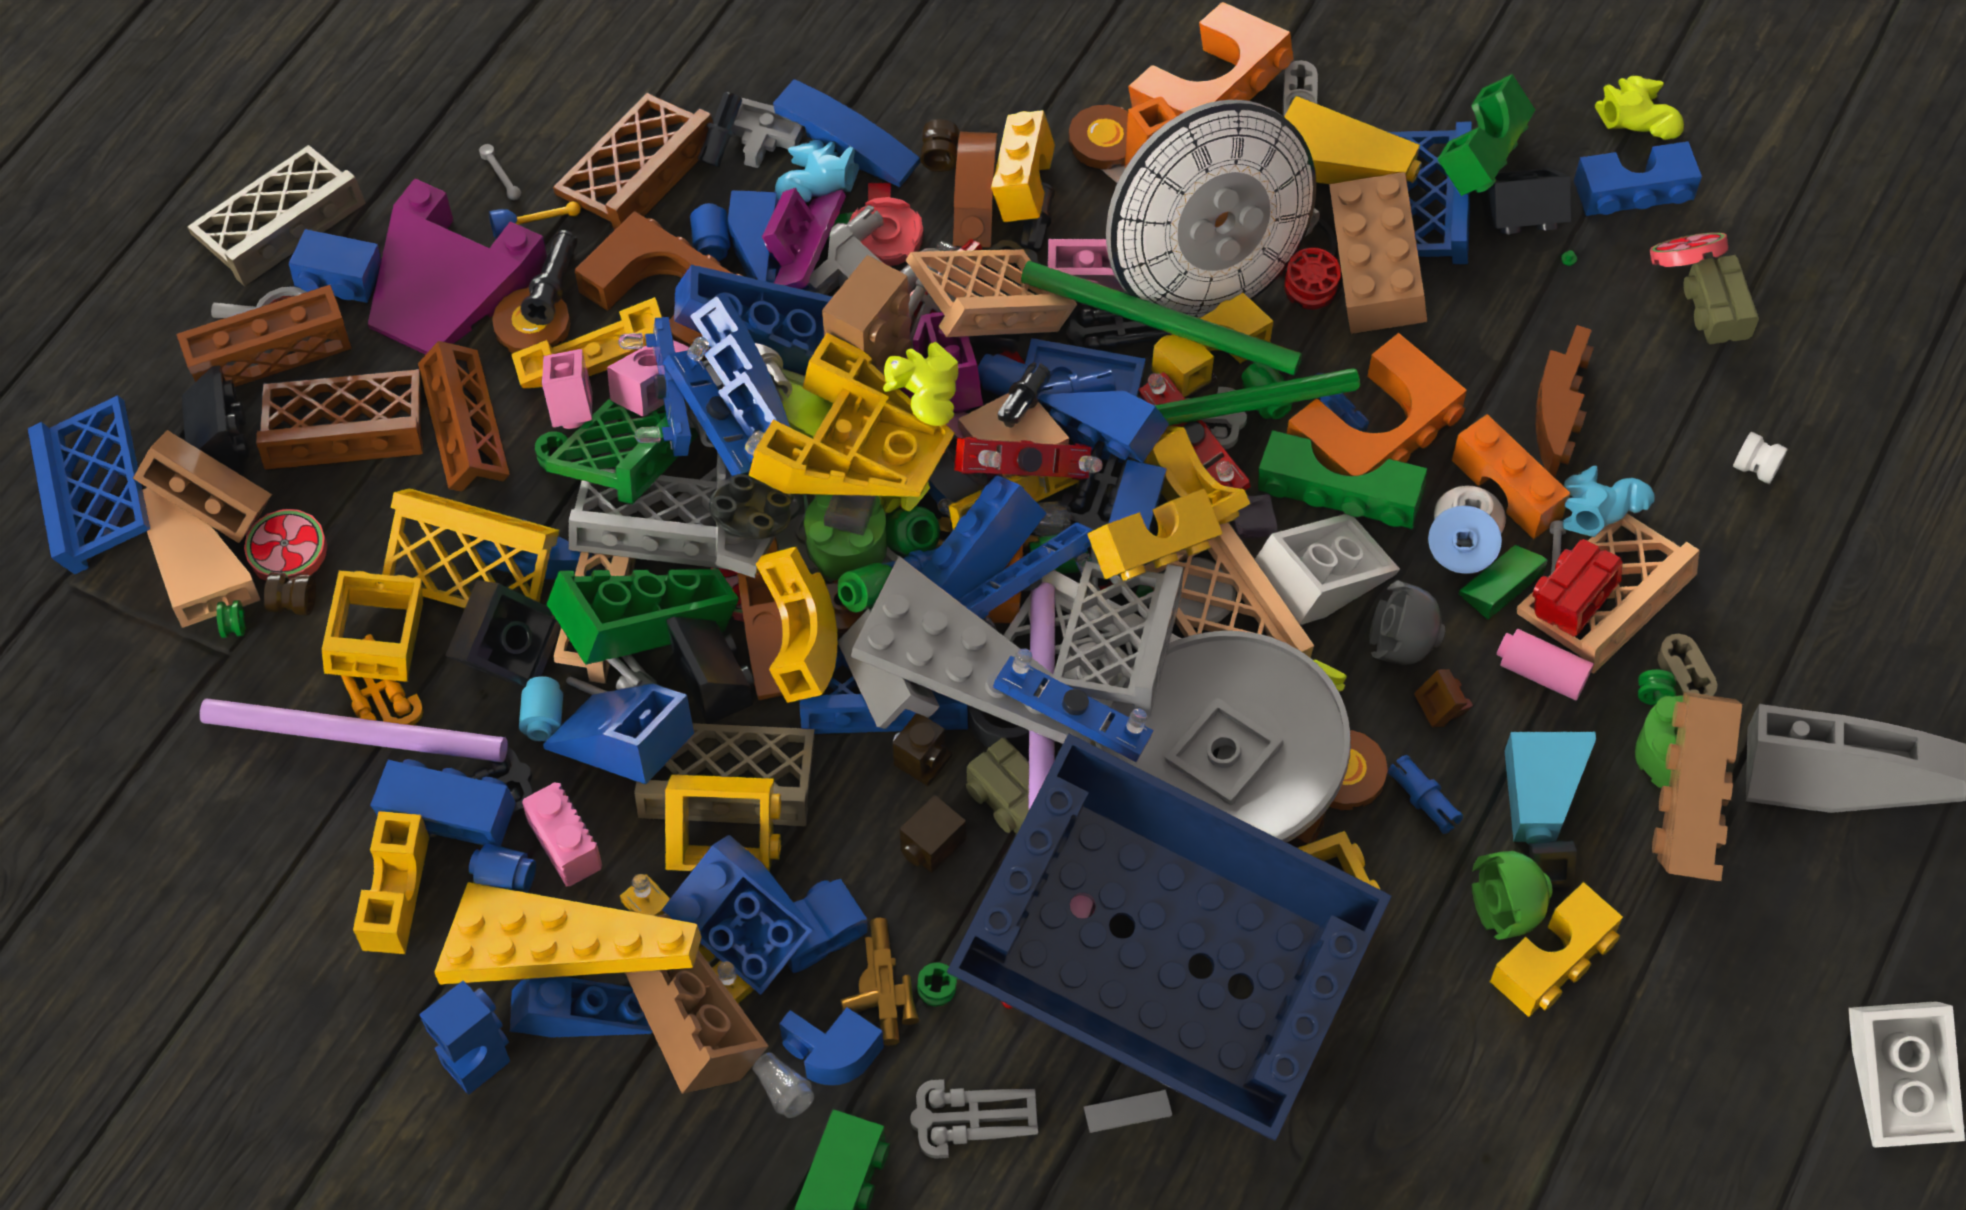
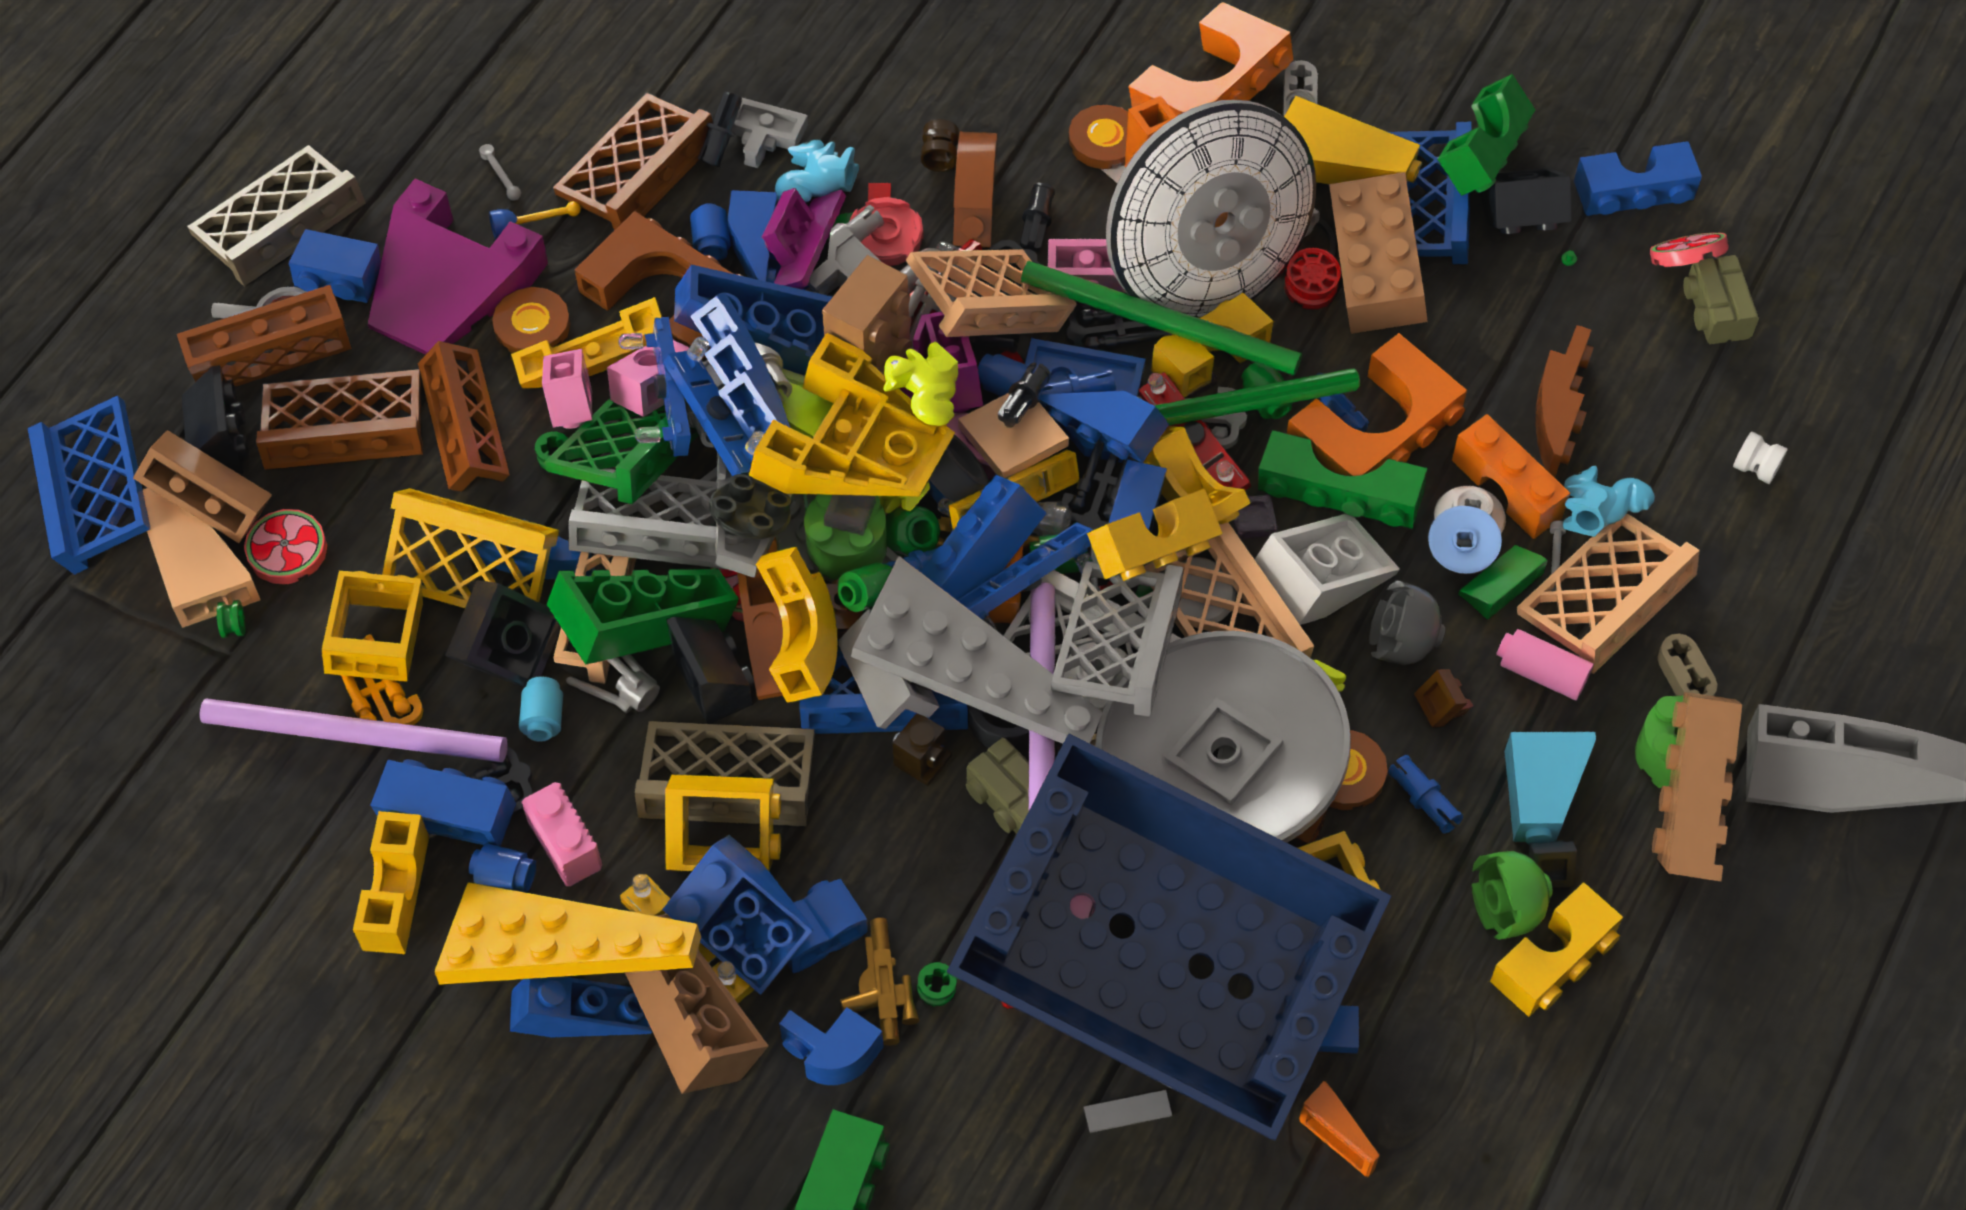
(293, 593): dark brown wheel -> none
(467, 1035): blue arch -> none
(547, 286): black pin -> none
(626, 731): blue slope -> none
(785, 1087): clear cone -> none
(834, 122): blue slope -> none
(923, 1119): light grey piece -> none
(932, 834): dark brown brick -> none
(1023, 152): yellow arch -> none
(1025, 458): red piece -> none
(1073, 707): blue piece -> none
(1334, 1125): none -> orange slope
(1343, 1031): none -> blue tile
(1577, 586): red brick -> none
(1635, 111): neon yellow animal -> none
(1656, 685): green bush -> none
(1908, 1072): white slope -> none

